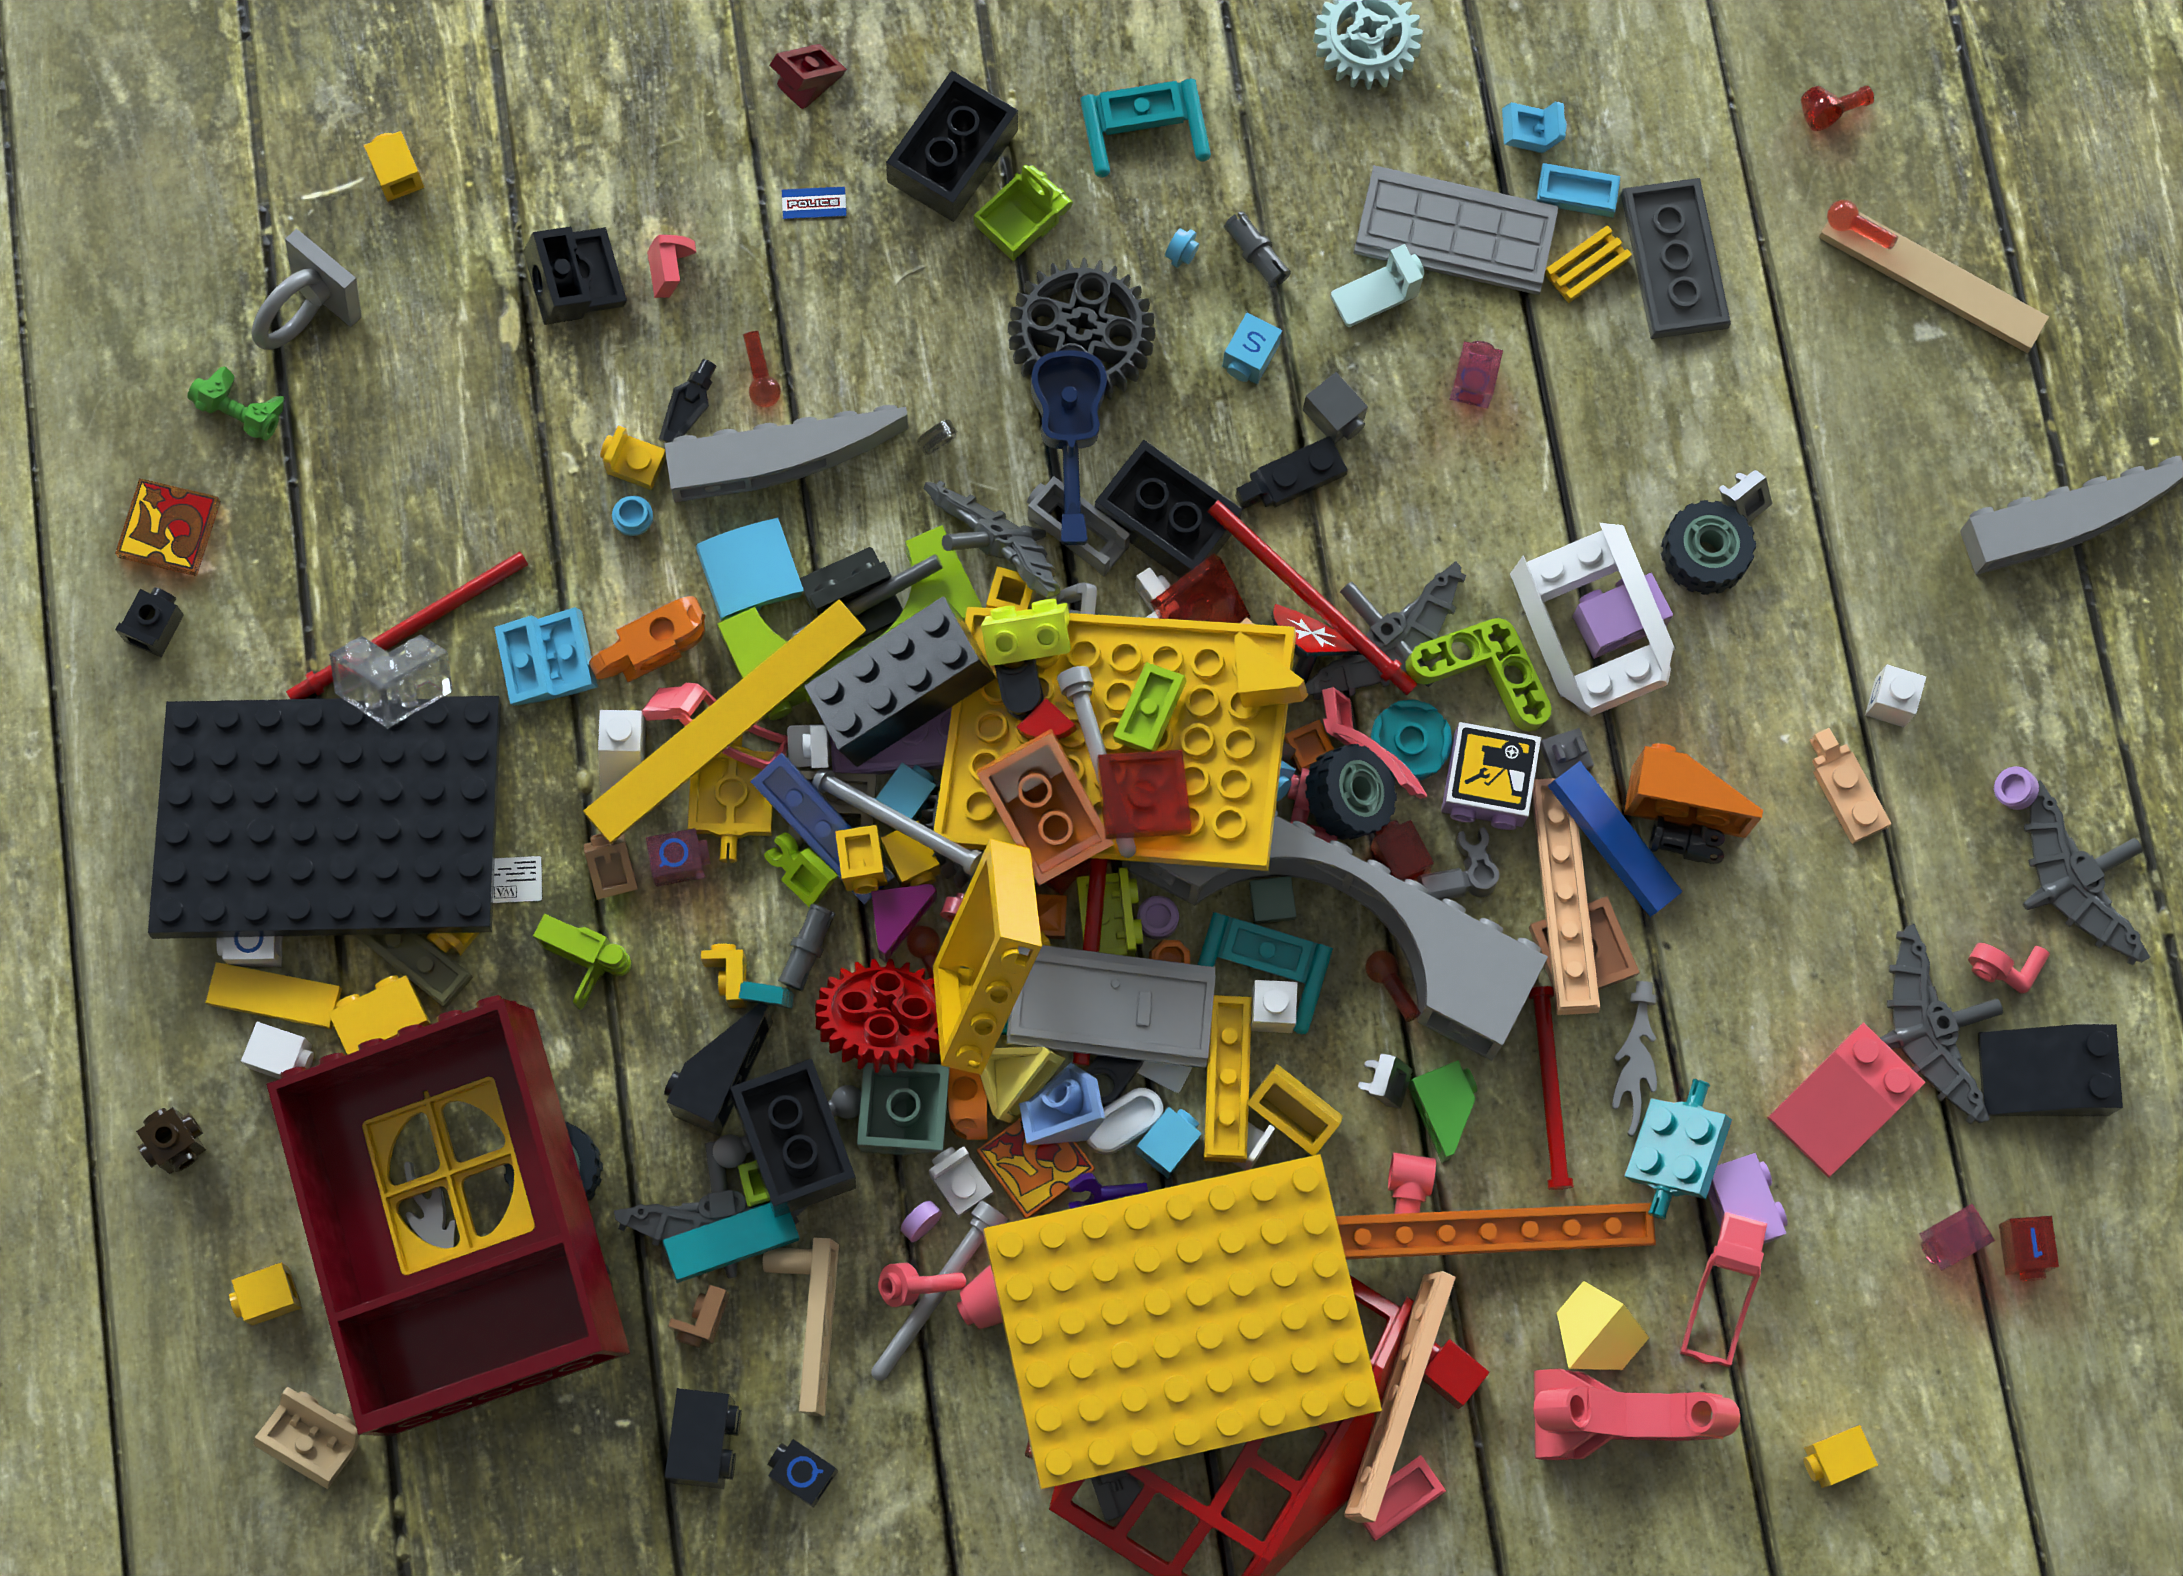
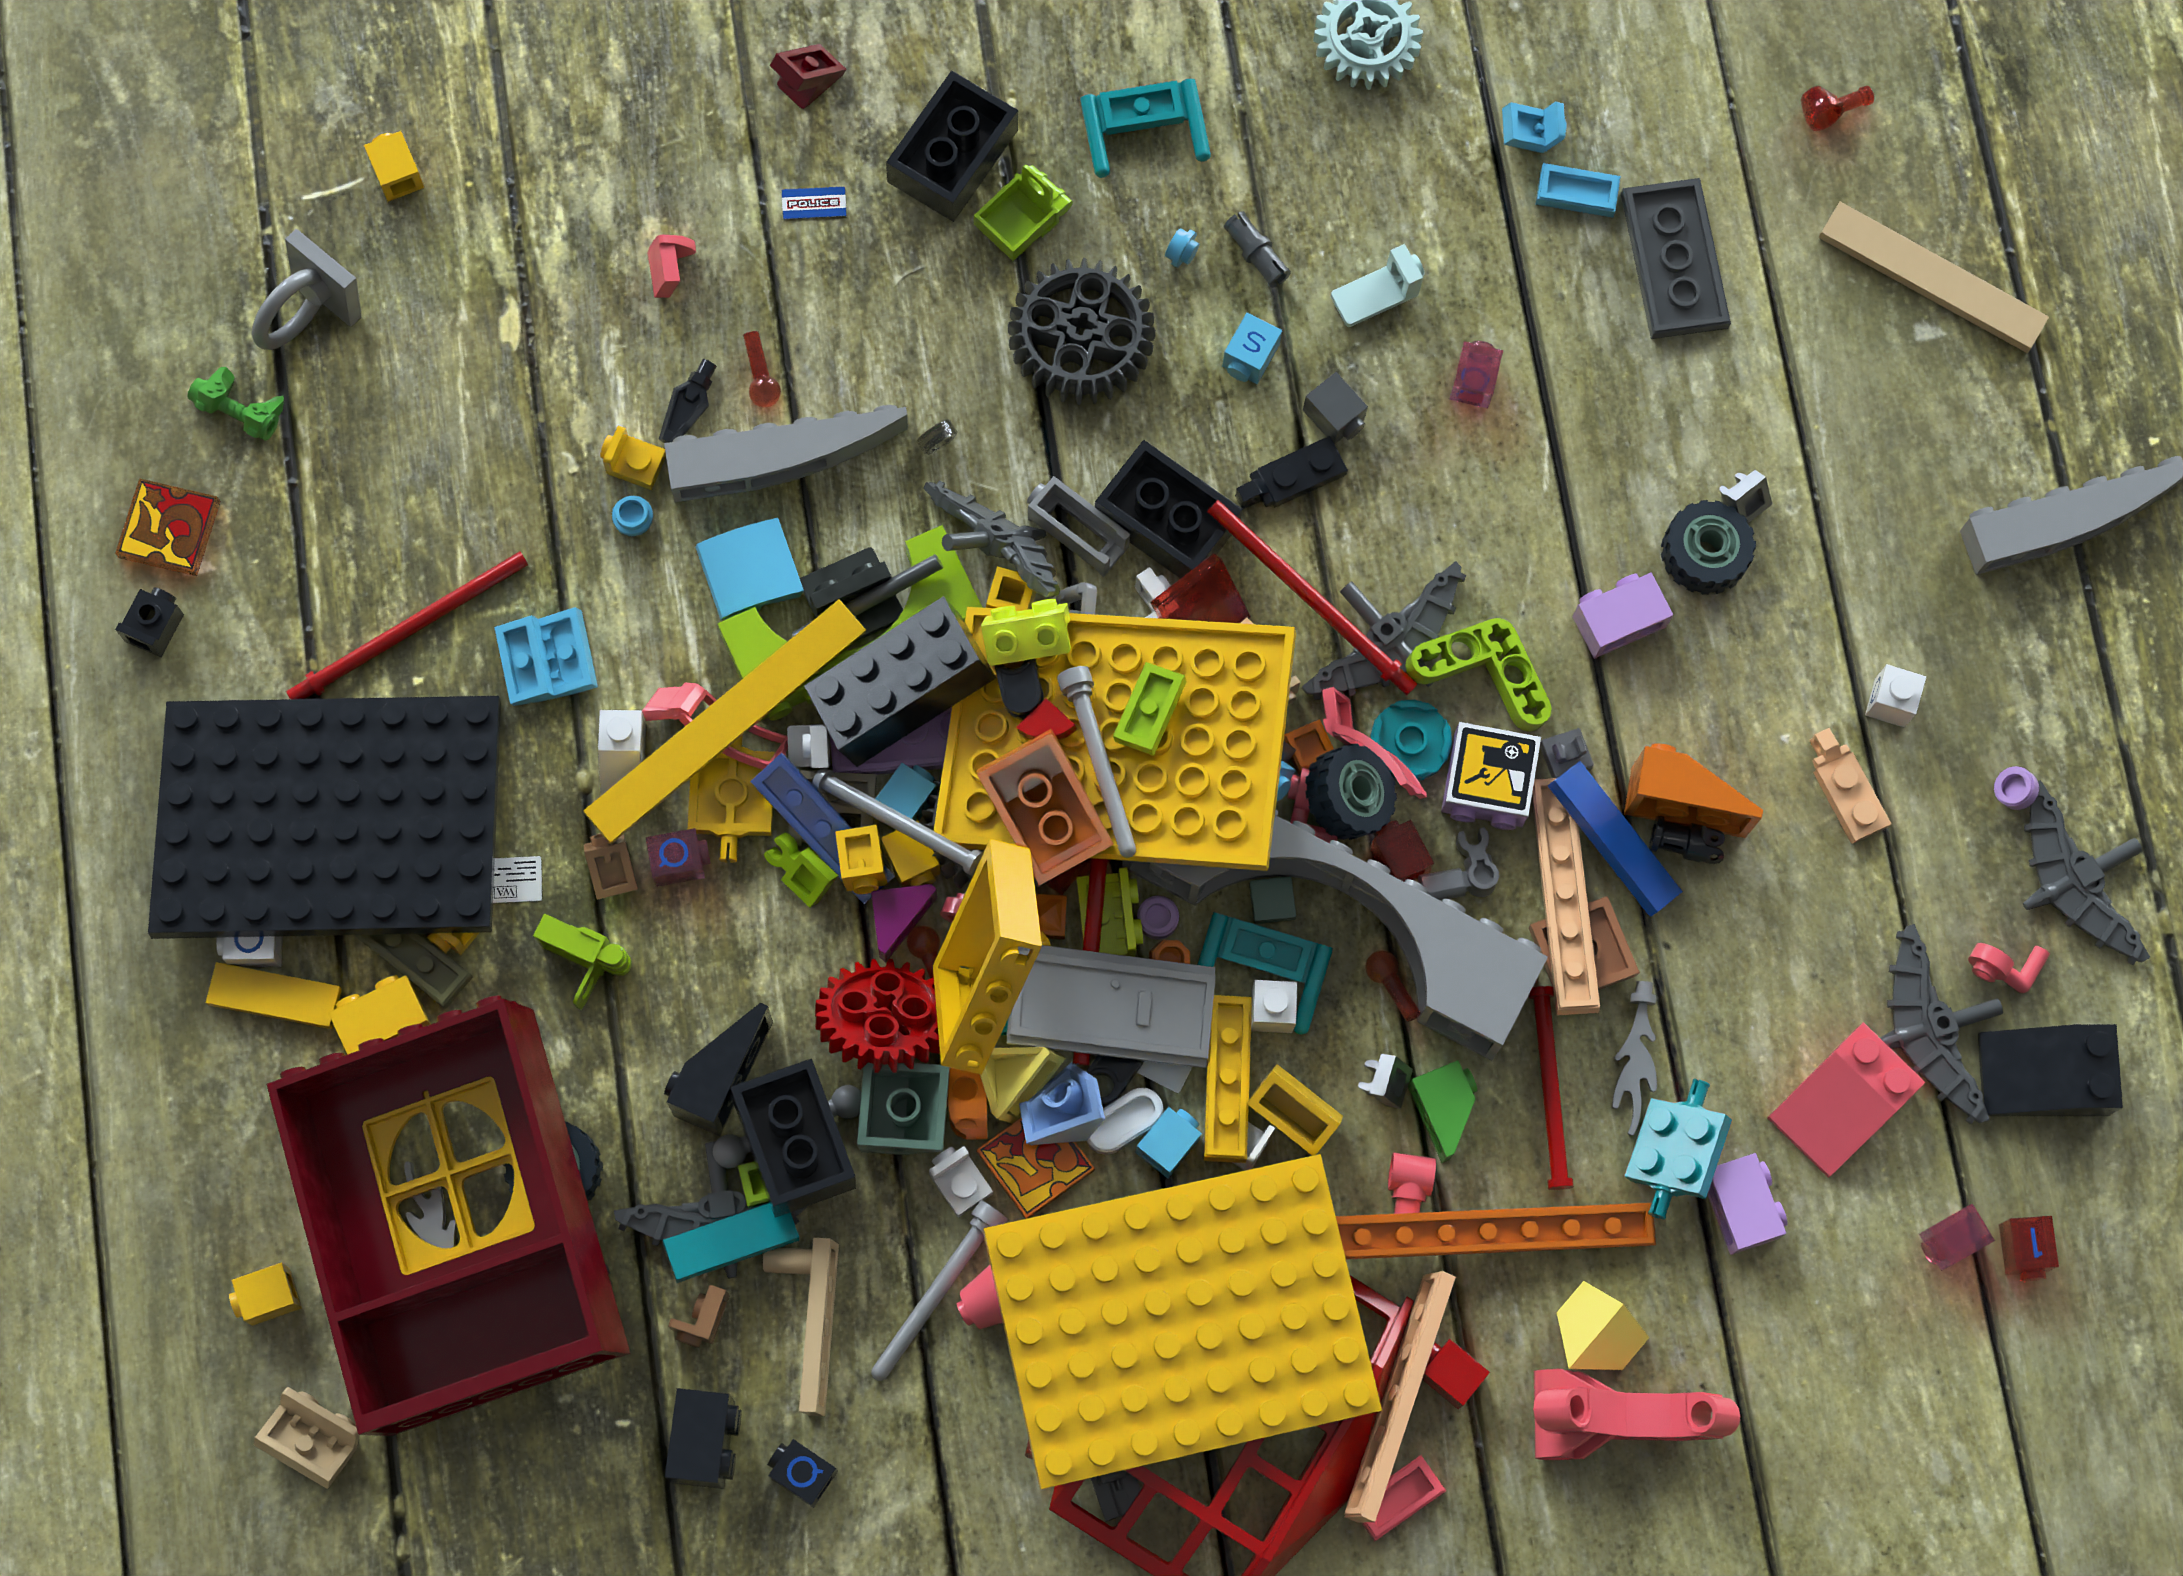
(180, 1150): dark brown brick -> none
(276, 1050): white brick -> none
(392, 682): clear brick -> none
(573, 273): black brick -> none
(652, 640): orange piece -> none
(736, 971): yellow bracket -> none
(766, 994): teal tile -> none
(806, 947): dark grey pin -> none
(901, 1284): coral plate -> none
(921, 1221): lavender tile -> none
(1068, 394): dark blue piece -> none
(1102, 1193): dark purple bar -> none
(1143, 794): clear red tile -> none
(1264, 678): yellow slope -> none
(1312, 639): red shield -> none
(1457, 229): light grey piece -> none
(1570, 569): white wedge -> none
(1612, 245): yellow tile -> none
(1739, 1251): coral piece -> none
(1839, 1457): yellow brick -> none
(1845, 216): clear red bar -> none

